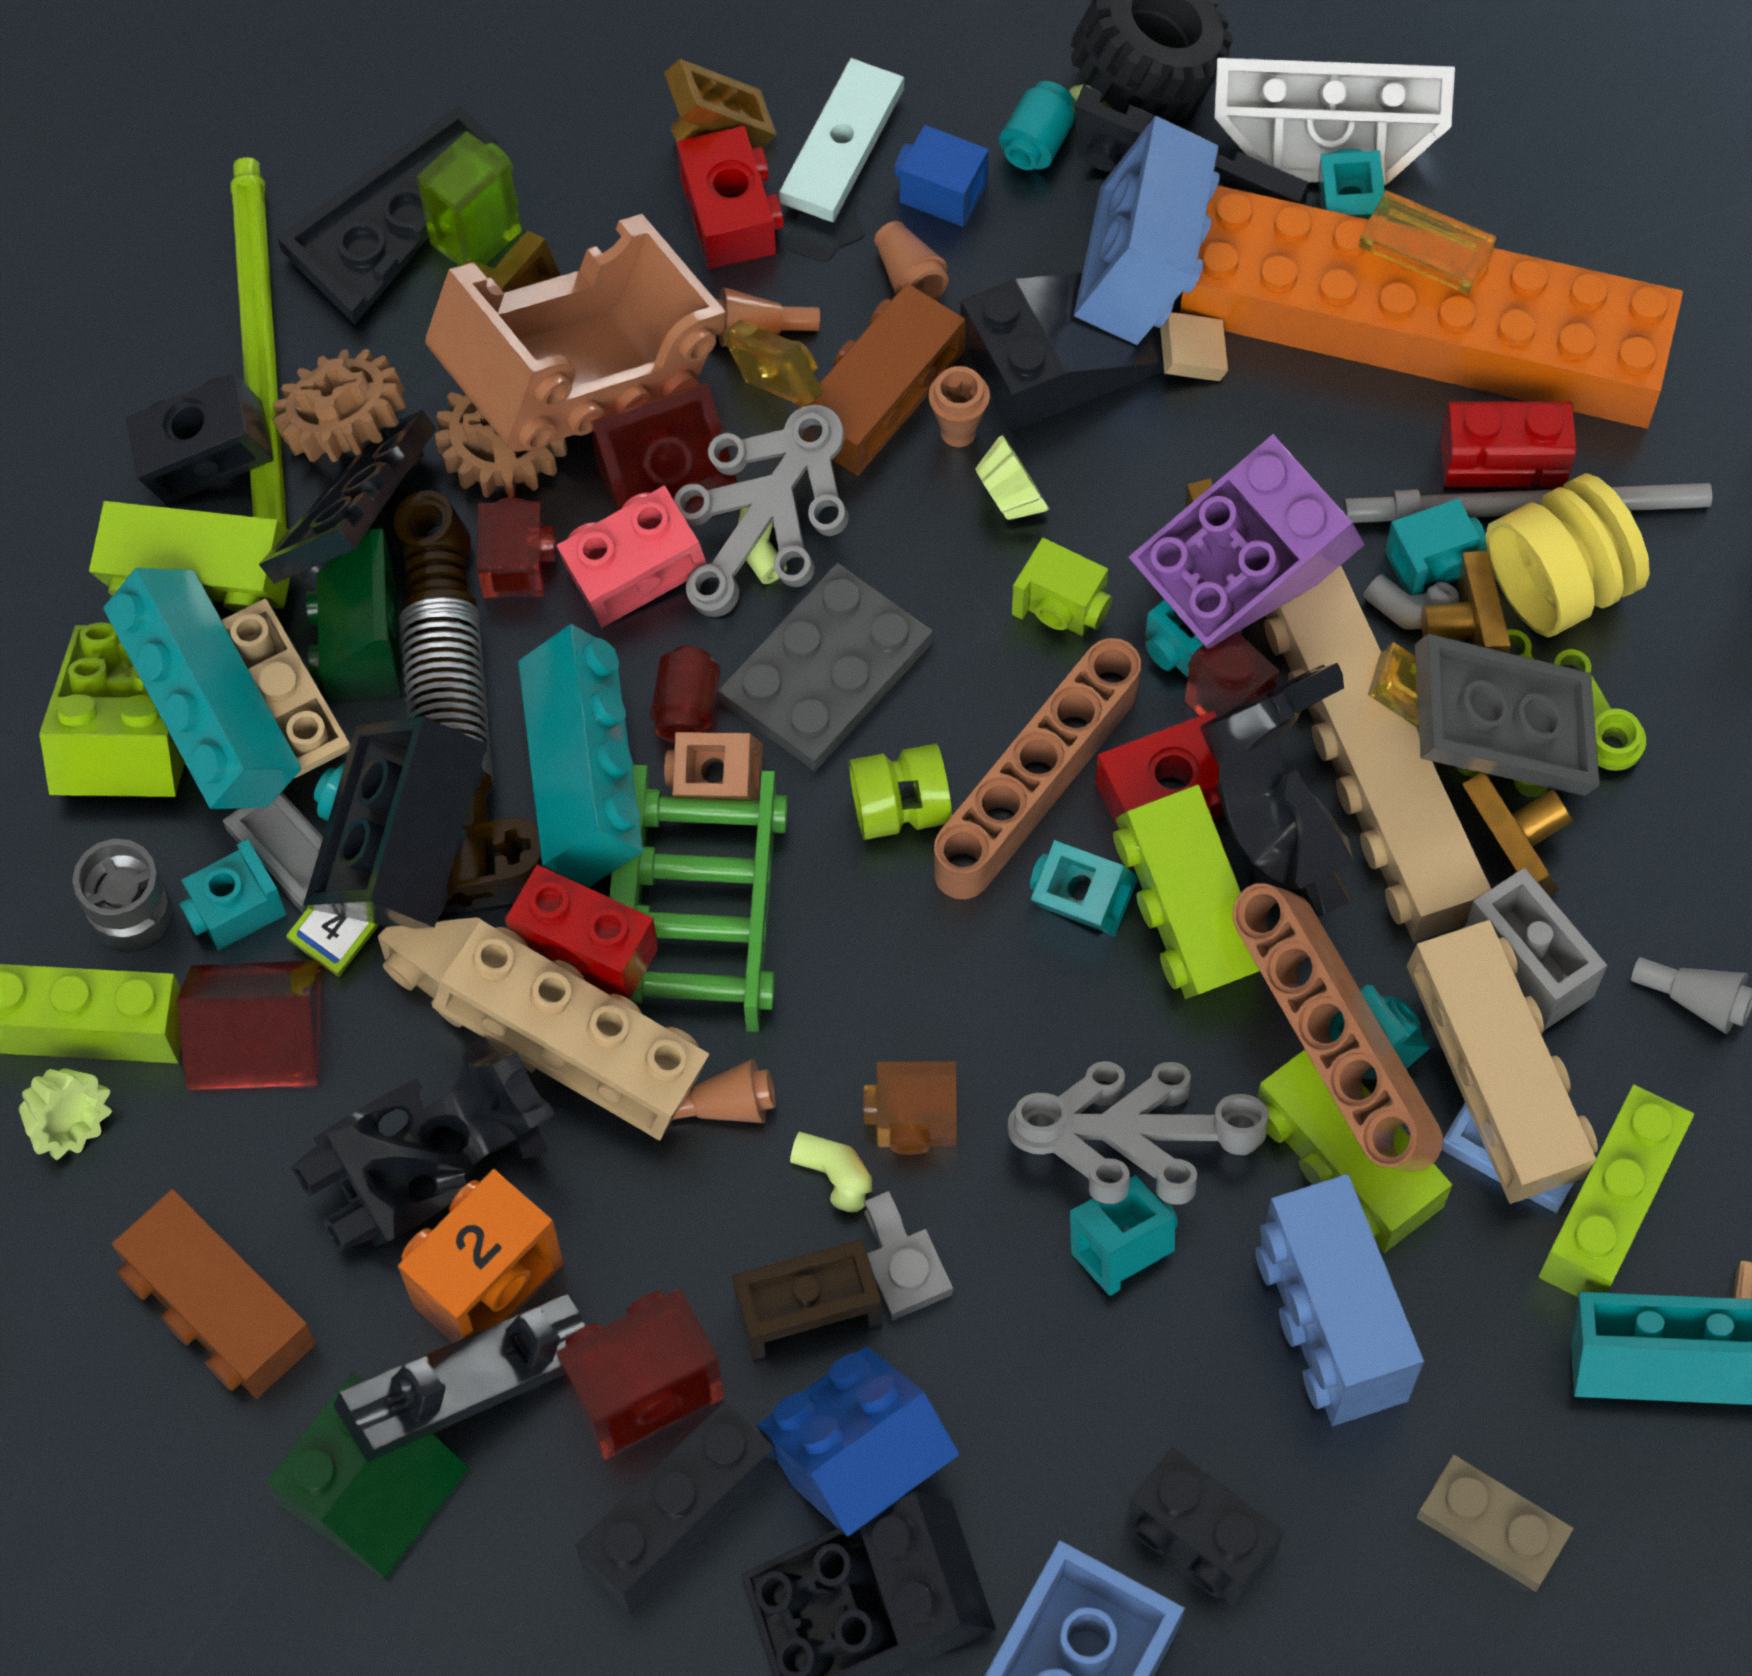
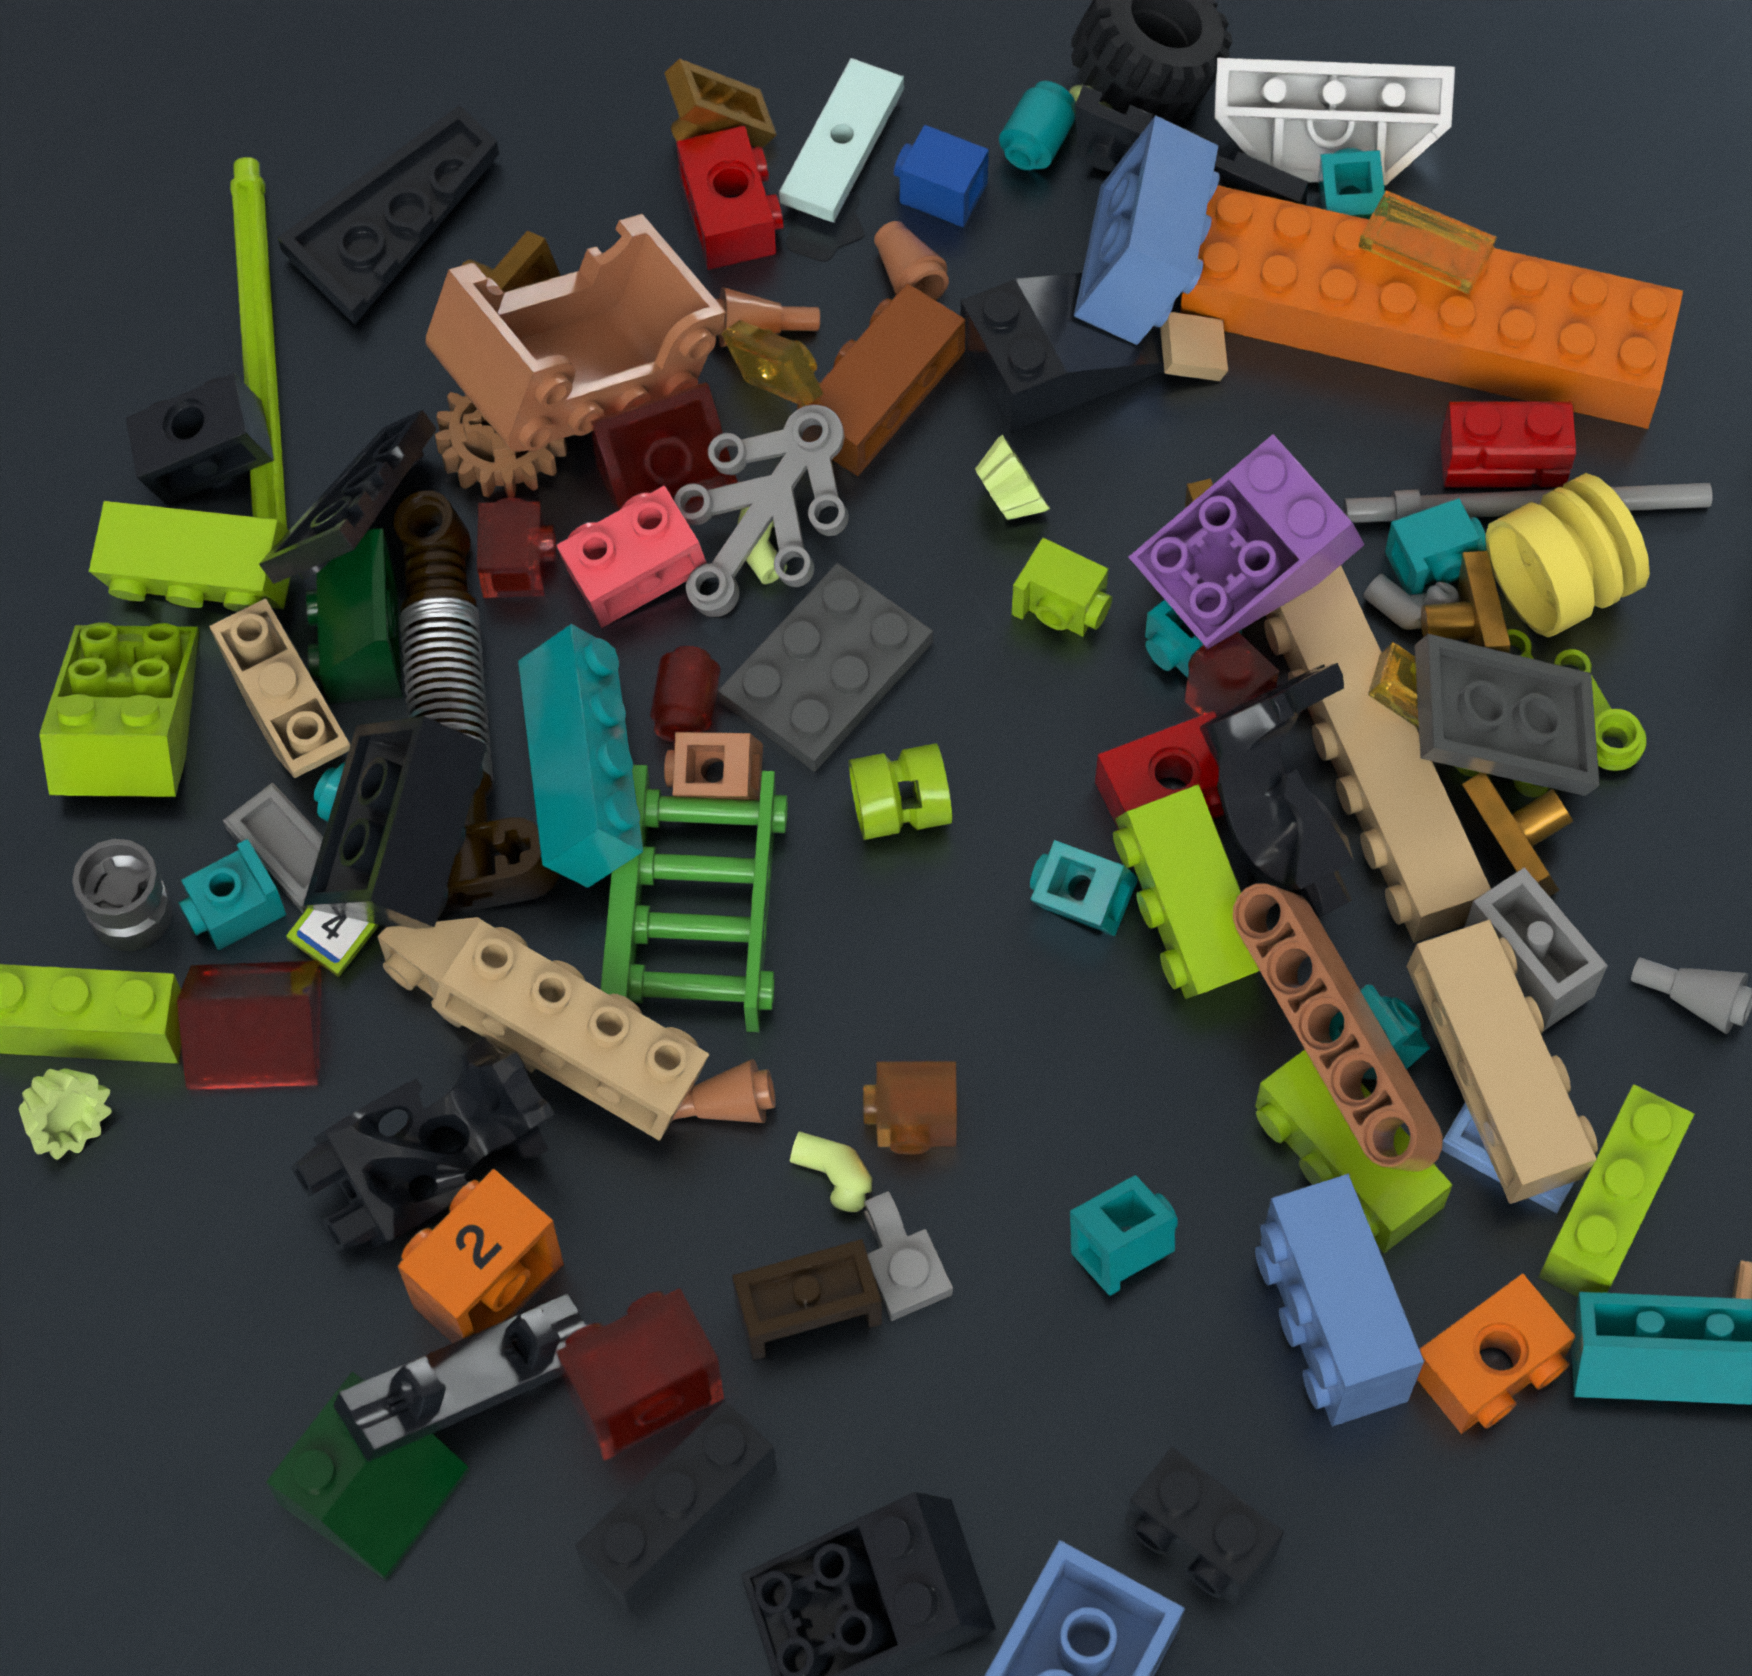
(202, 688): teal brick -> none
(211, 1296): dark orange brick -> none
(339, 405): medium nougat gear -> none
(470, 201): clear neon green brick -> none
(585, 929): red brick -> none
(857, 1439): blue brick -> none
(958, 403): nougat cone -> none
(1031, 794): nougat beam -> none
(1055, 1125): light grey plant -> none
(1494, 1523): dark tan plate -> none
(1510, 1320): none -> orange brick

